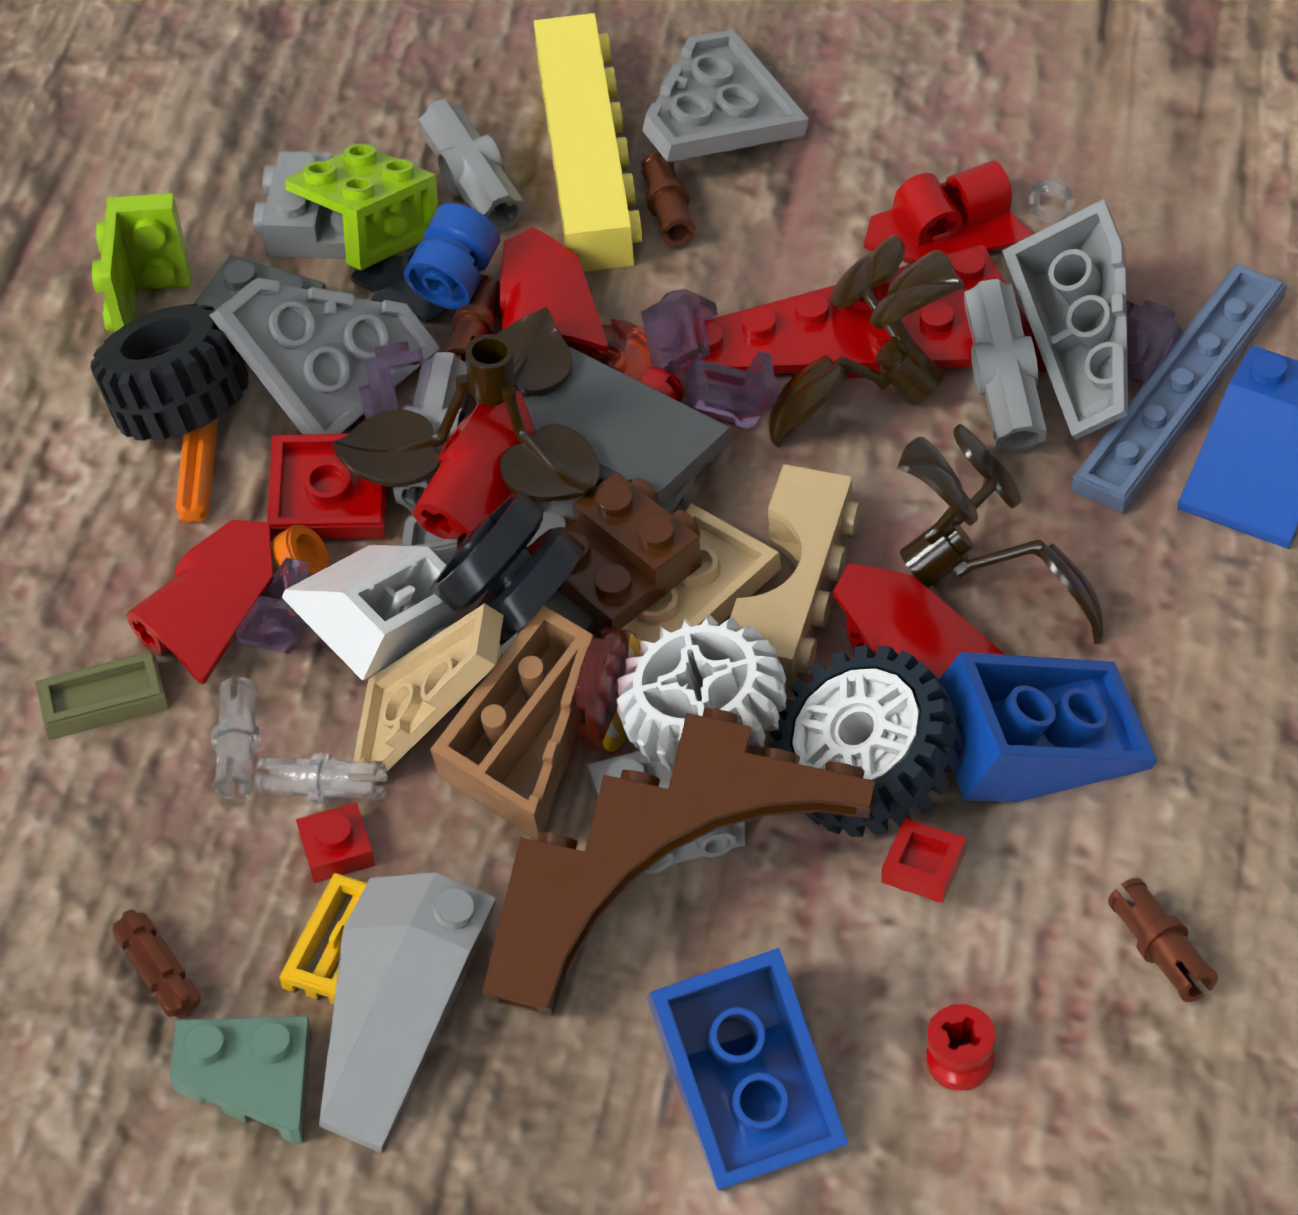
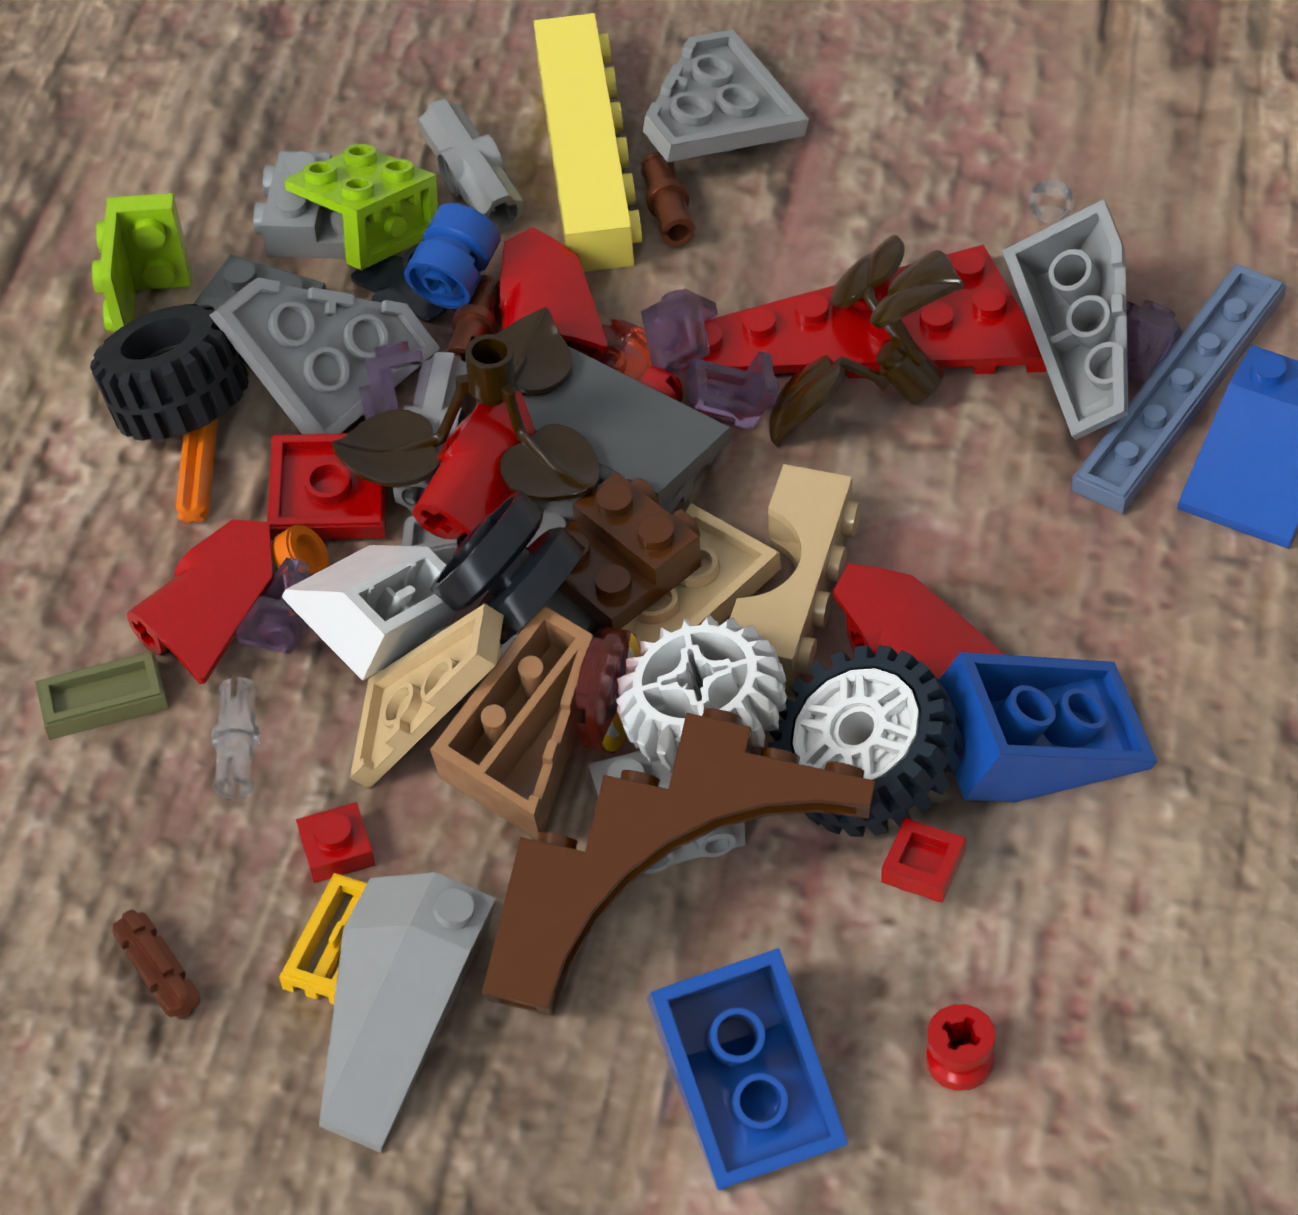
(246, 1068): sand green wing -> none
(321, 778): clear pin -> none
(946, 543): dark brown plant -> none
(950, 215): red panel -> none
(1004, 366): light grey piece -> none
(1163, 940): copper pin -> none

